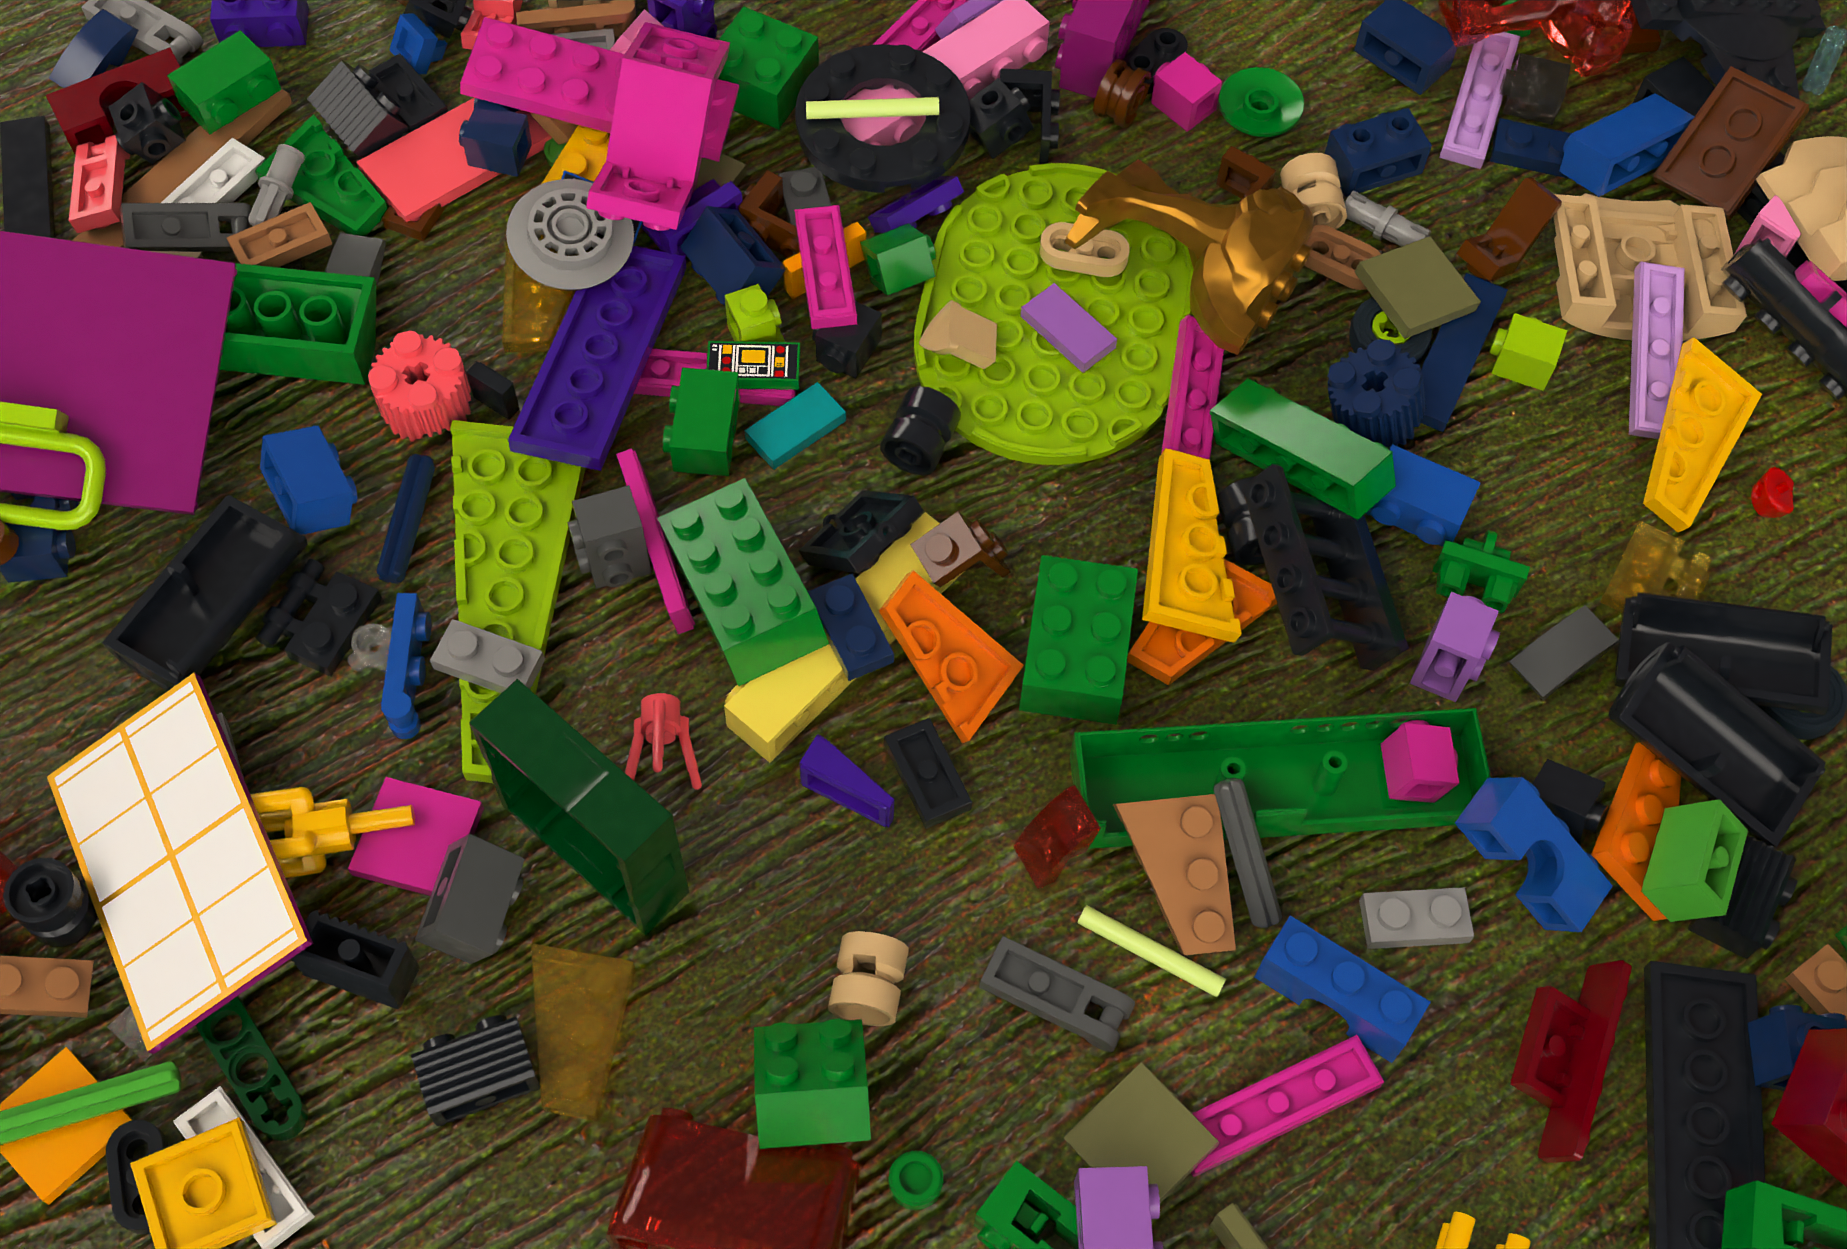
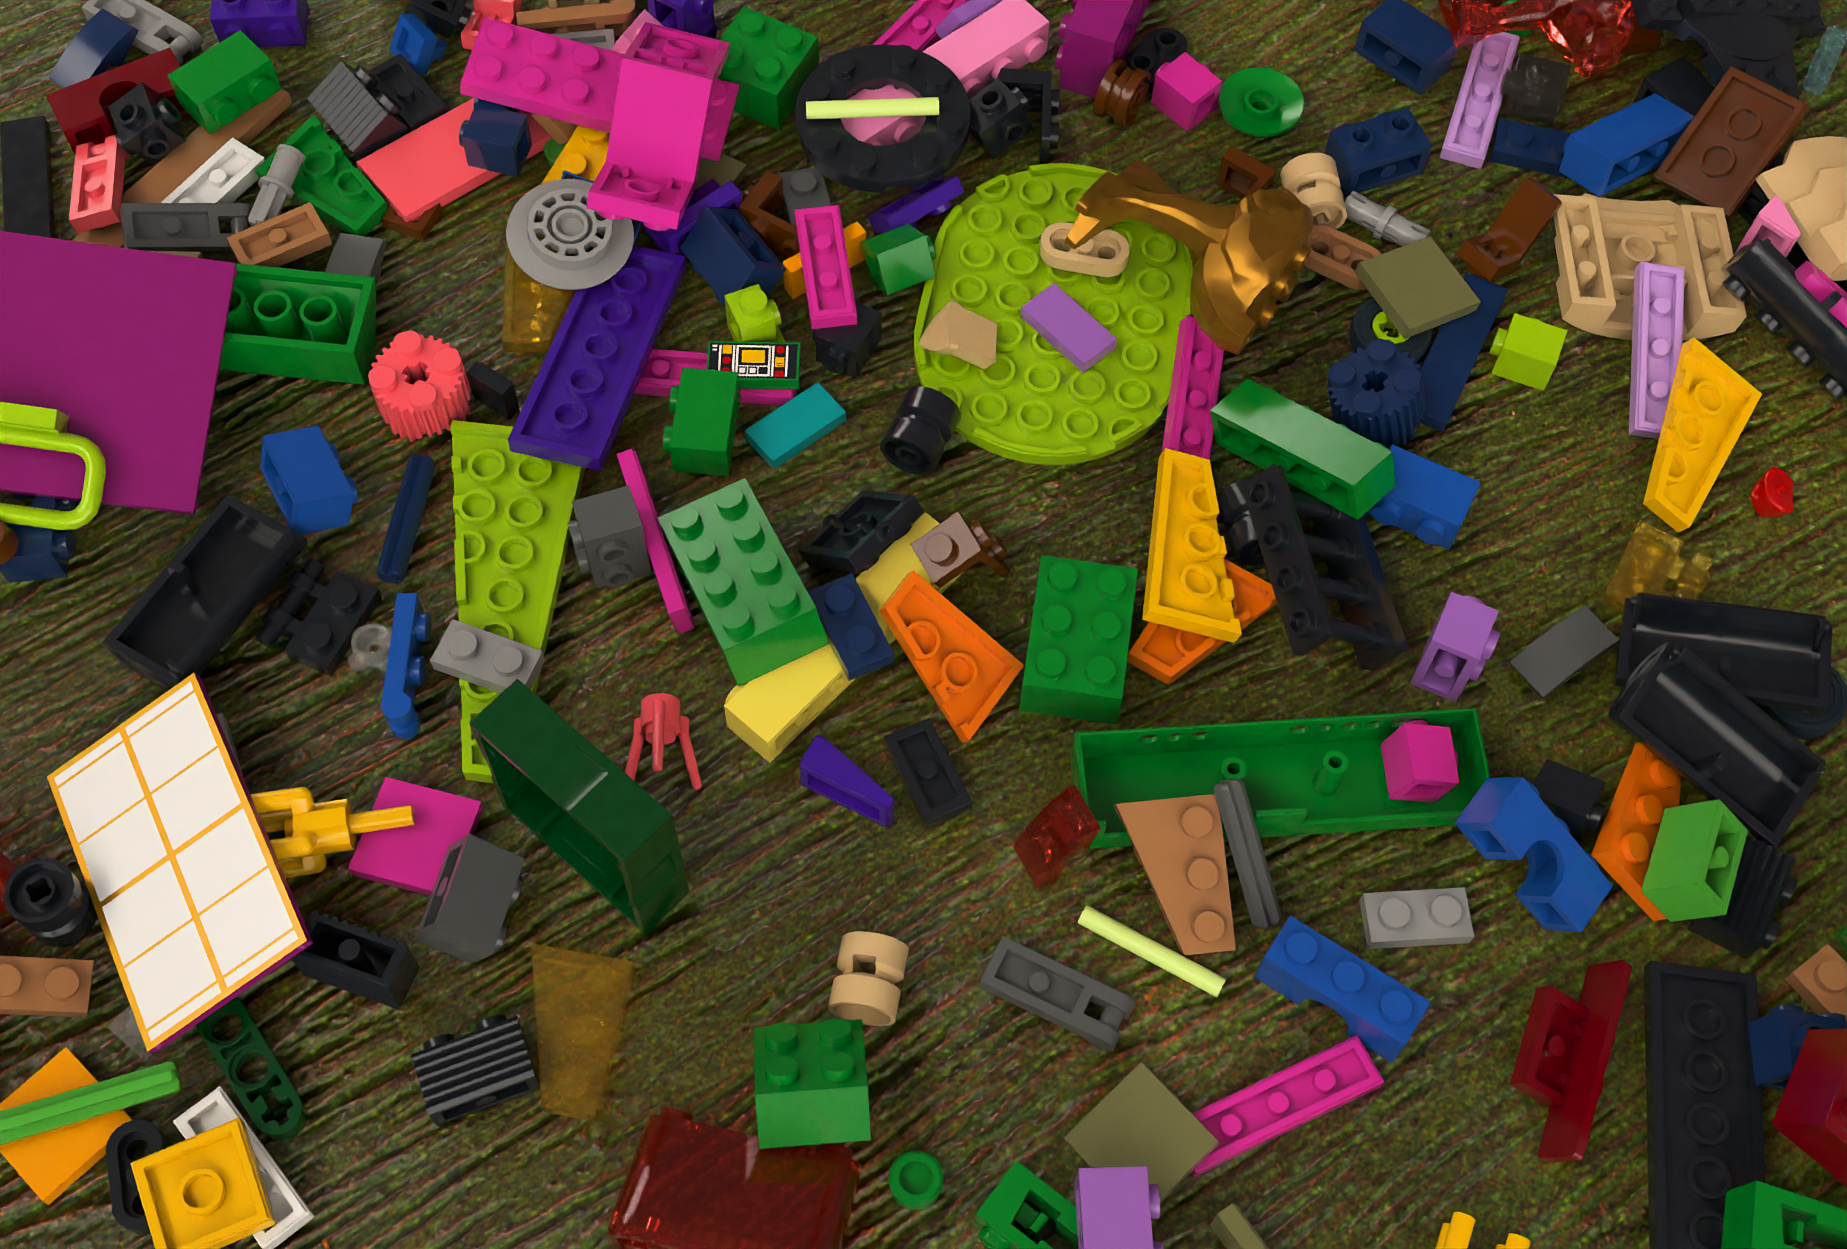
(1482, 566): green hips -> none

